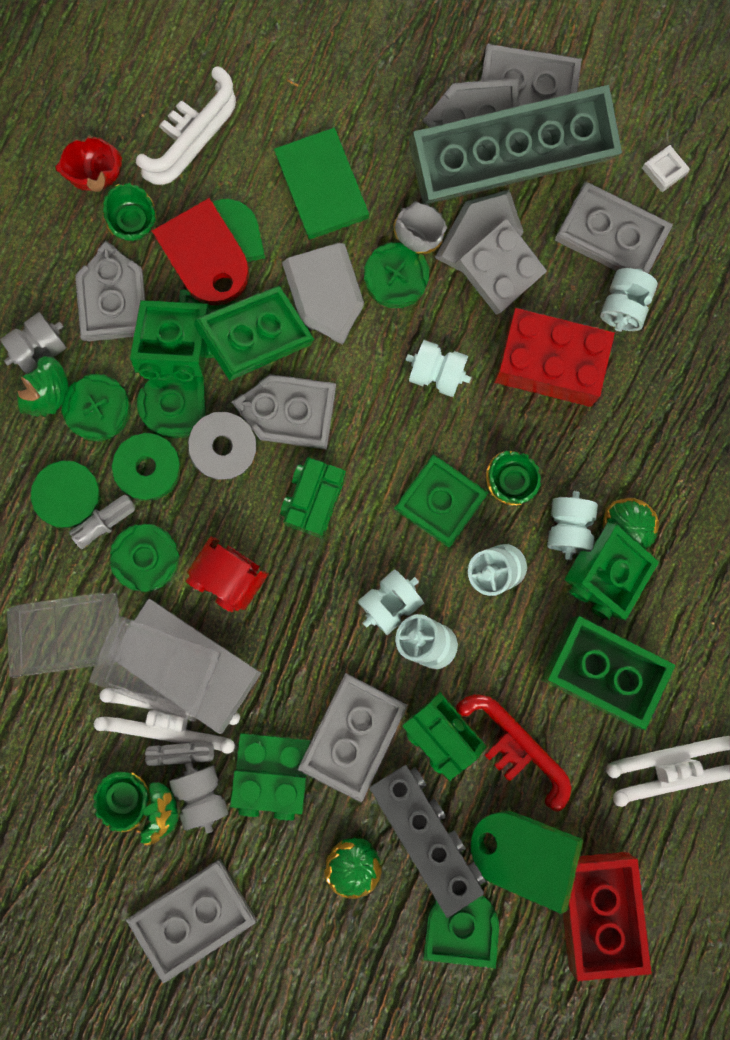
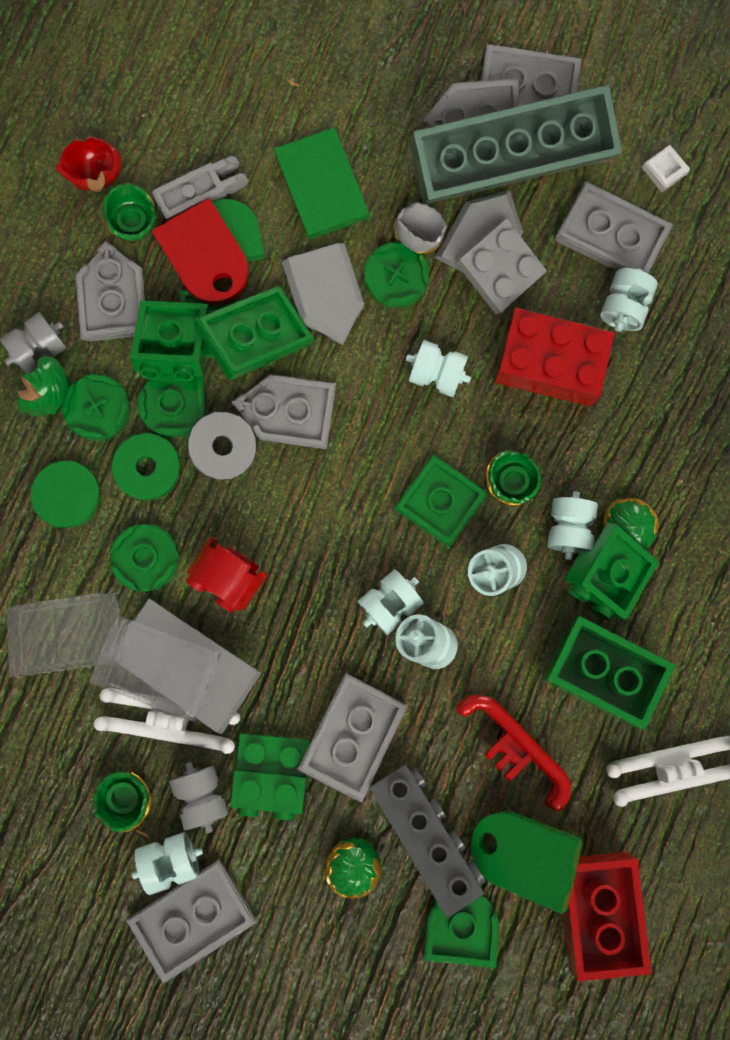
(102, 521): light grey axle -> none
(161, 813): green hair -> none
(166, 863): none -> light aqua wheel
(179, 753): light grey axle -> none
(190, 132): white piece -> none
(198, 186): none -> light grey hinge
(313, 498): green brick -> none
(444, 737): green brick -> none

